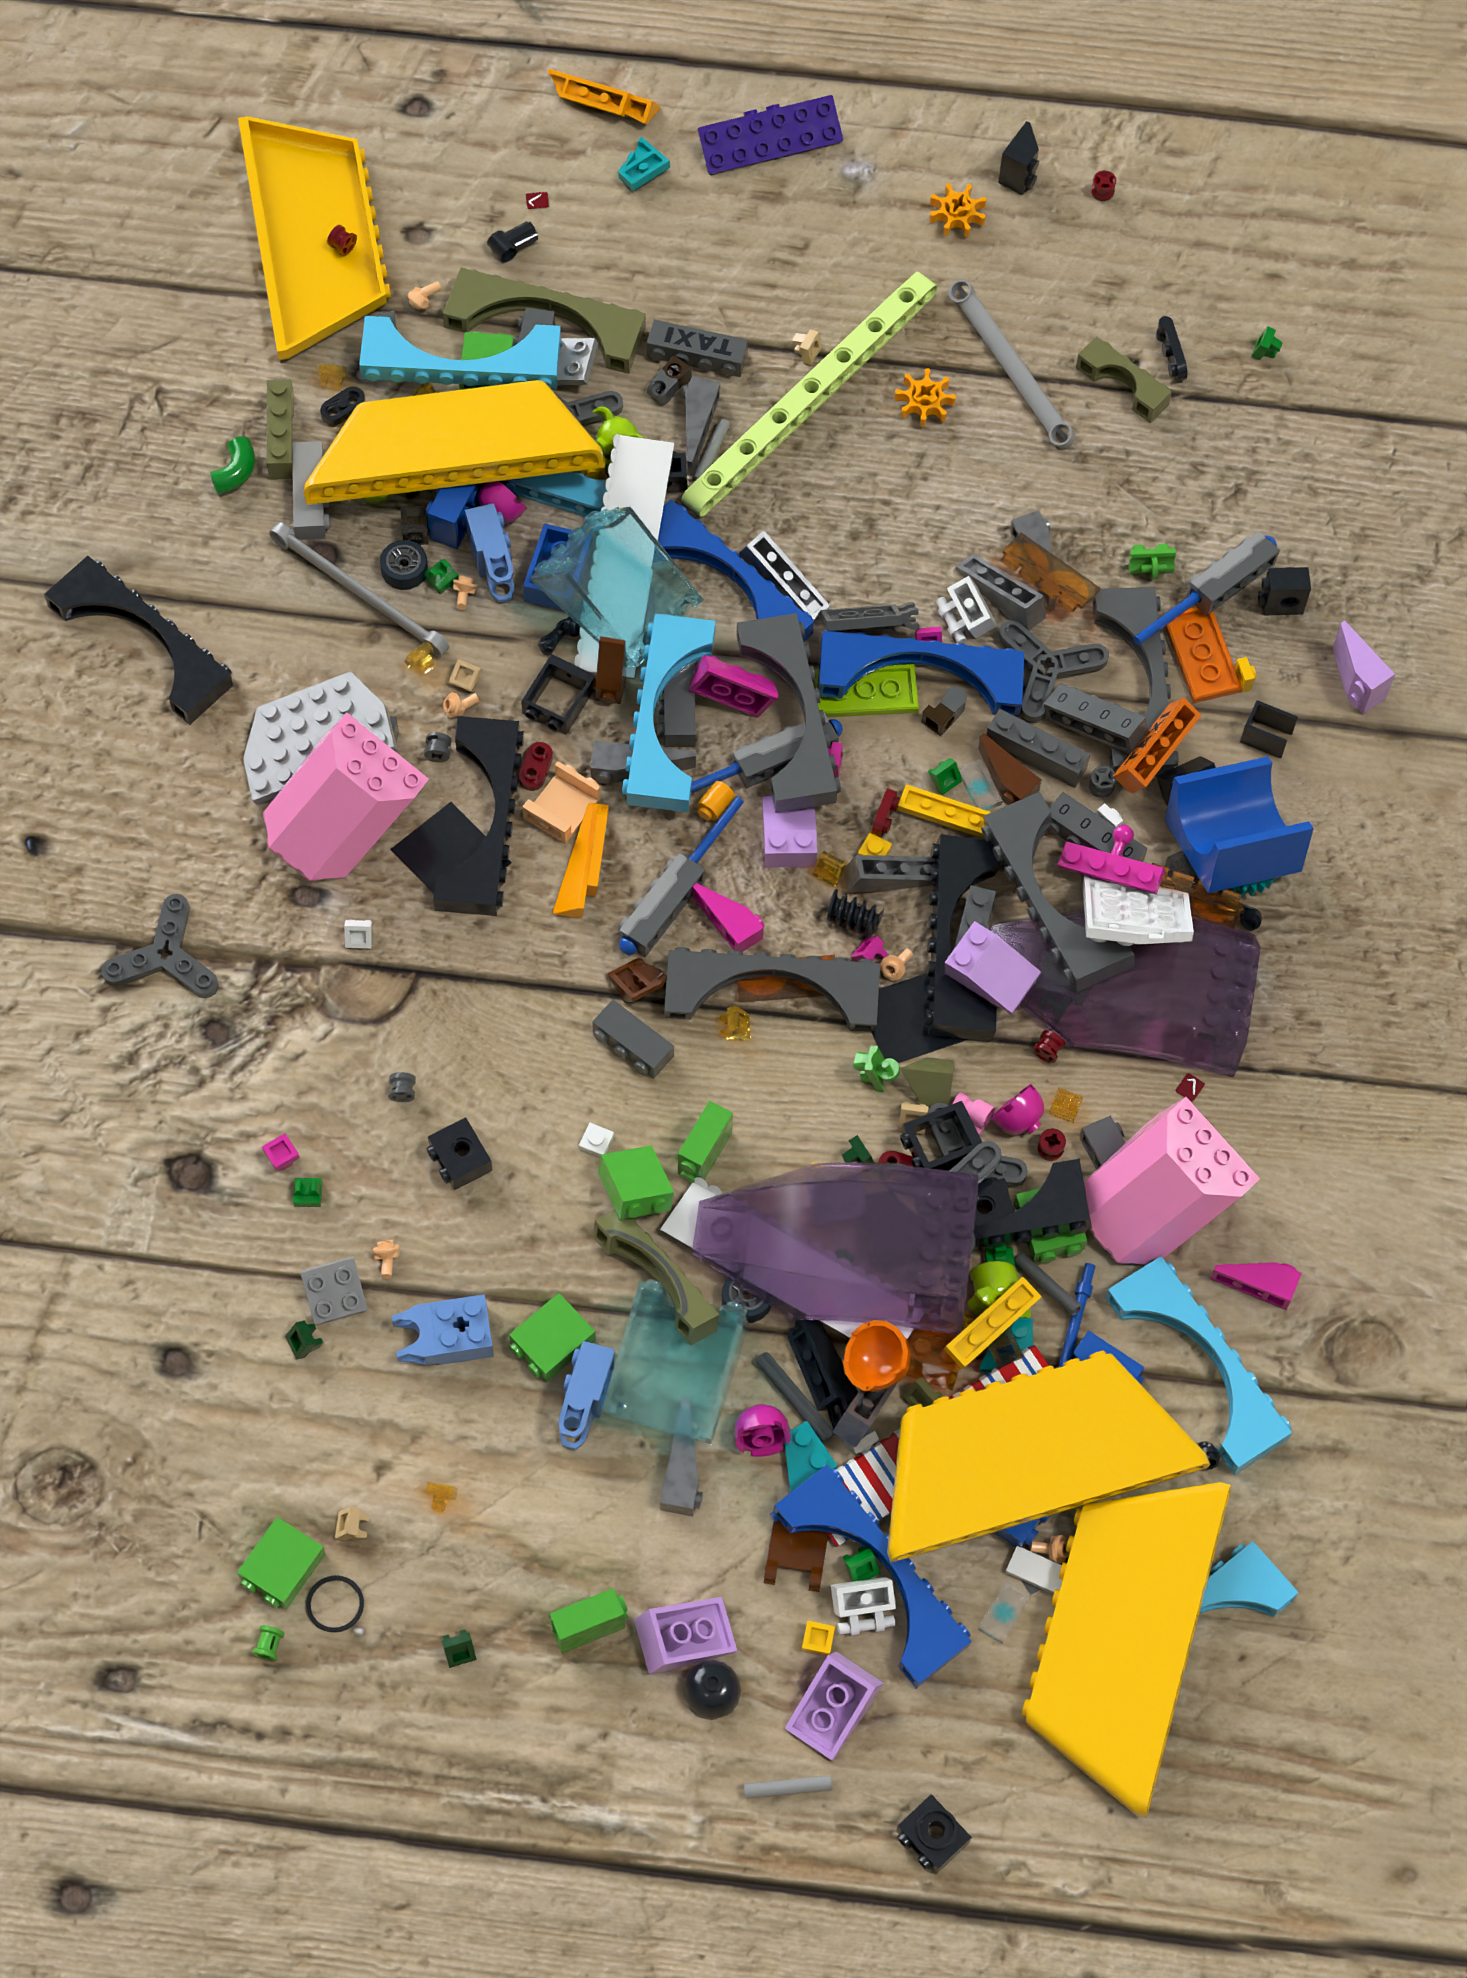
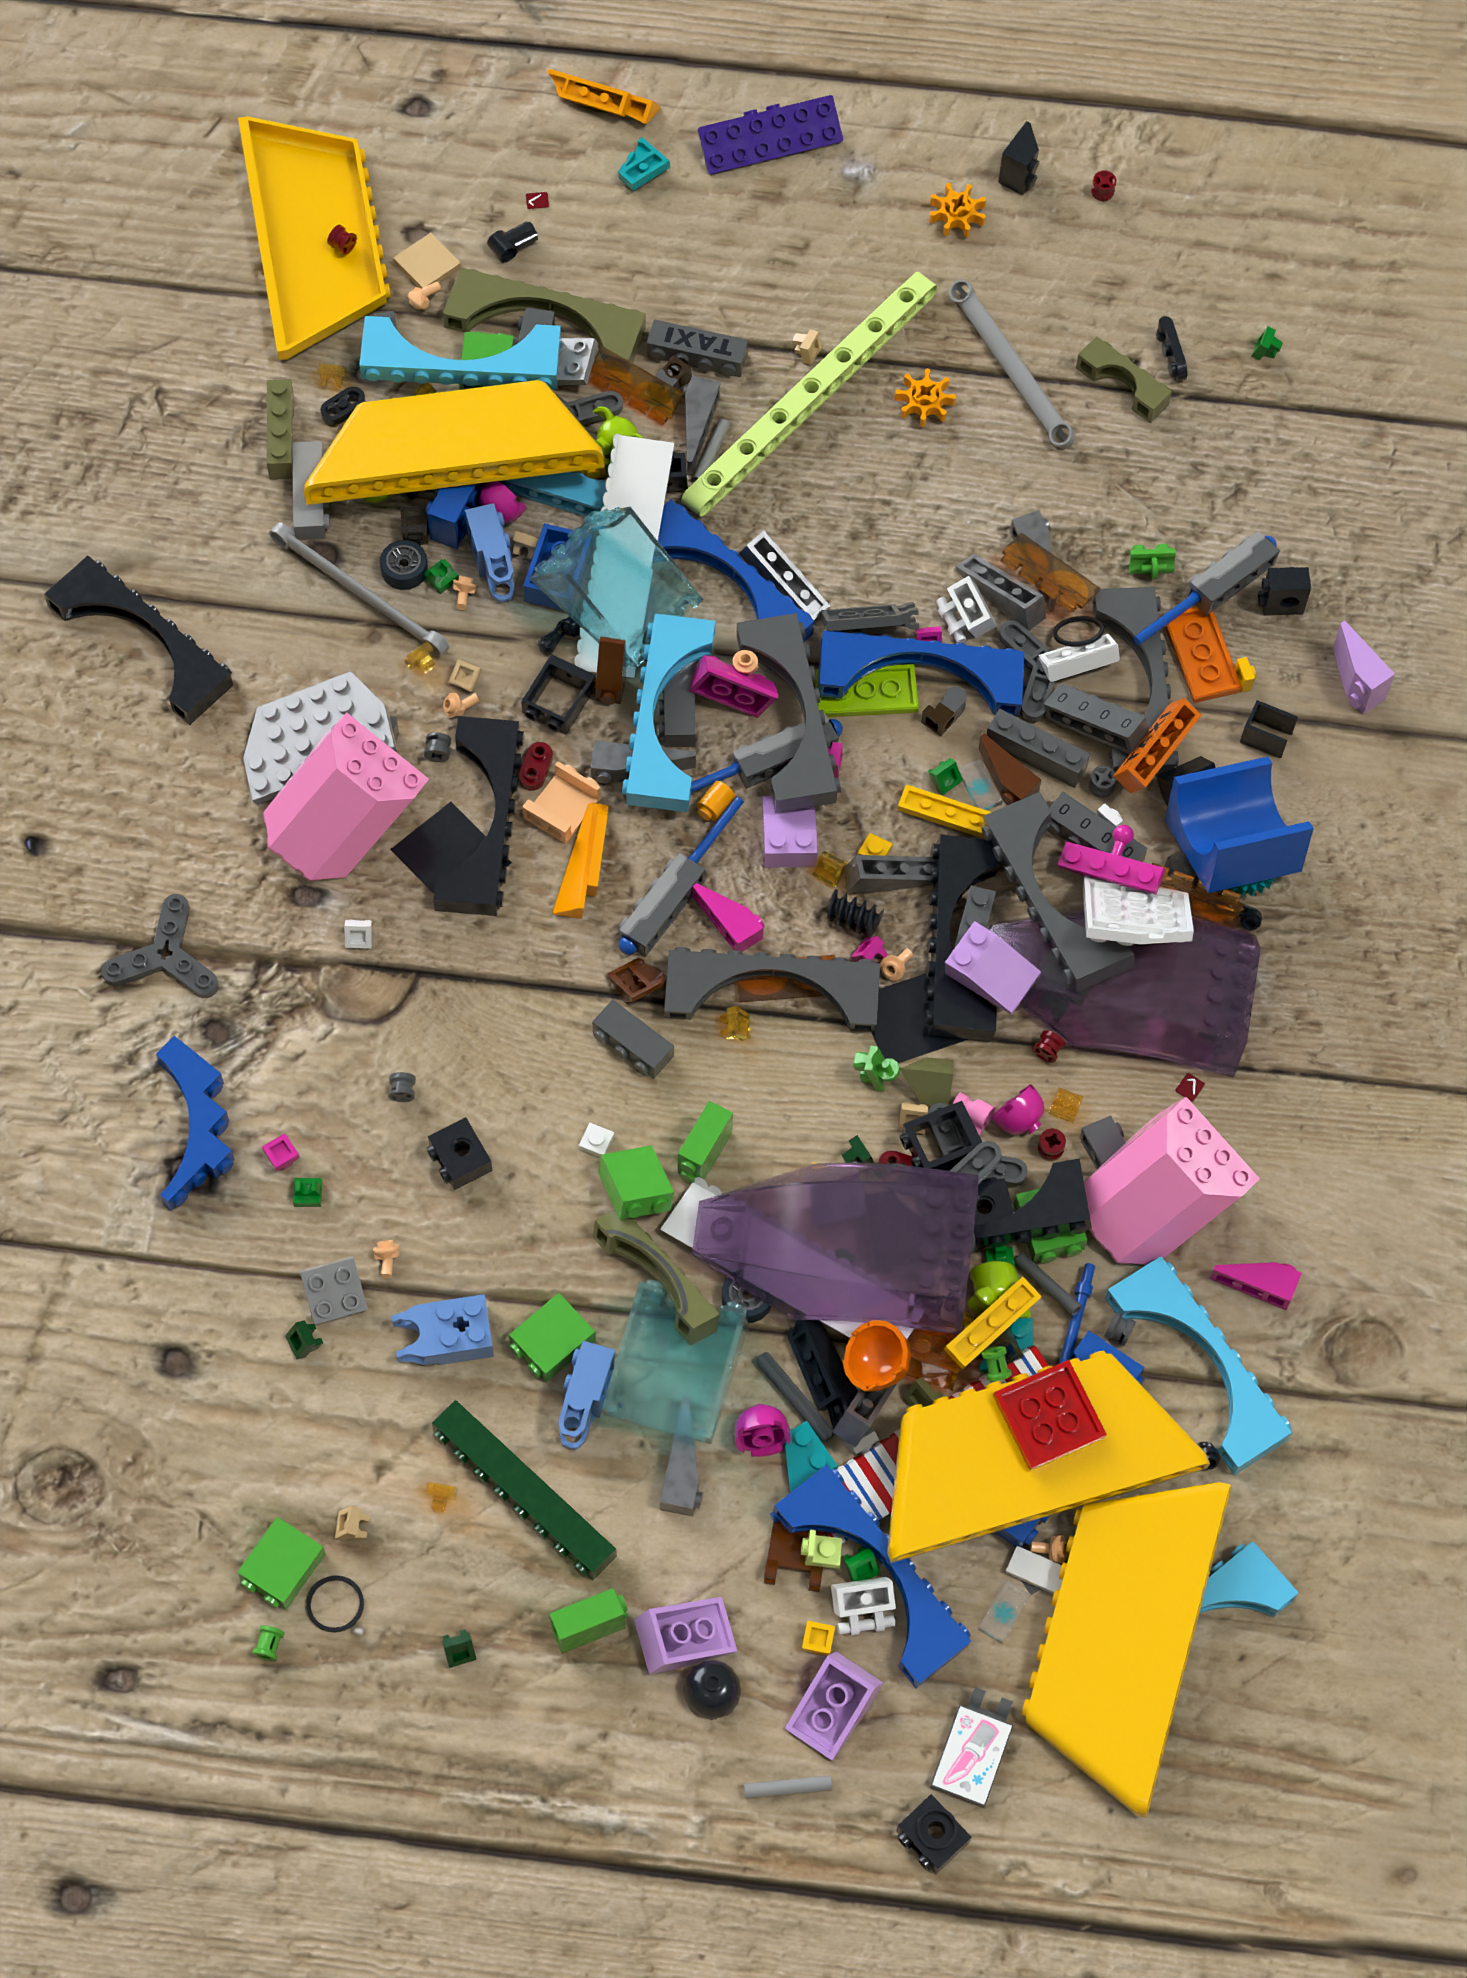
(207, 1119): none -> blue arch
(238, 469): green cylinder -> none
(427, 261): none -> tan tile
(524, 1490): none -> dark green brick
(525, 540): none -> tan tile
(633, 381): none -> clear orange windscreen
(745, 662): none -> light nougat plate
(821, 1550): none -> yellowish green bracket
(882, 821): dark red plate -> none
(973, 1751): none -> tile
(996, 1363): none -> bright green bush
(1049, 1415): none -> red plate
(1076, 660): none -> white slope
(1078, 643): none -> black piece
(1120, 1329): none -> dark grey wheel

